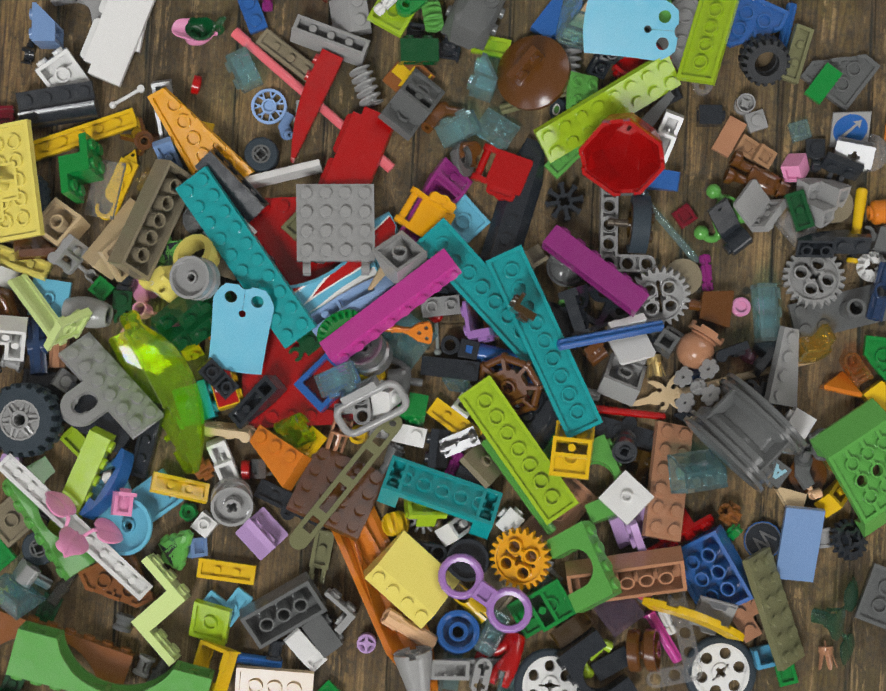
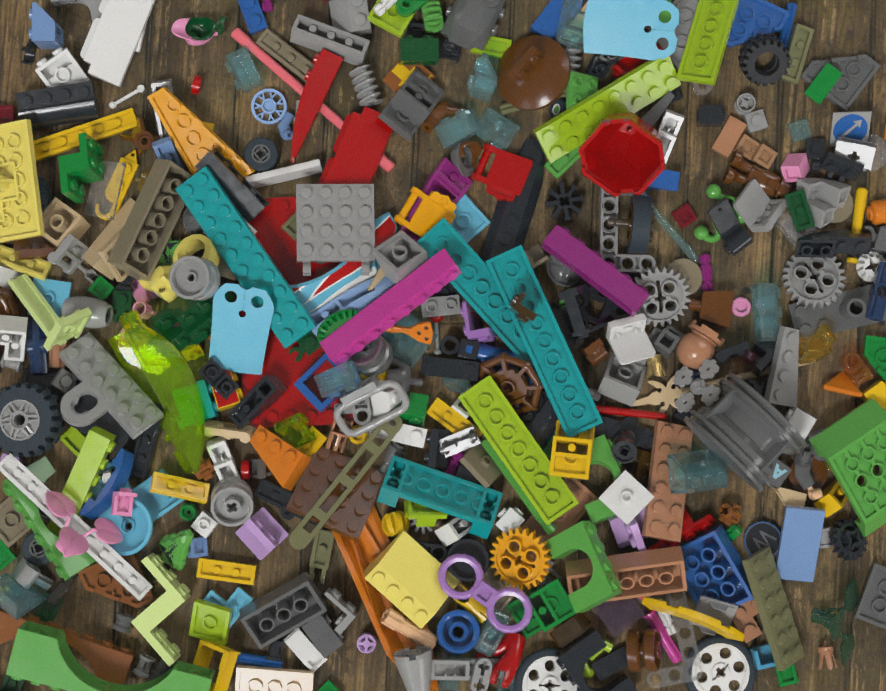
(609, 335): blue axle -> none

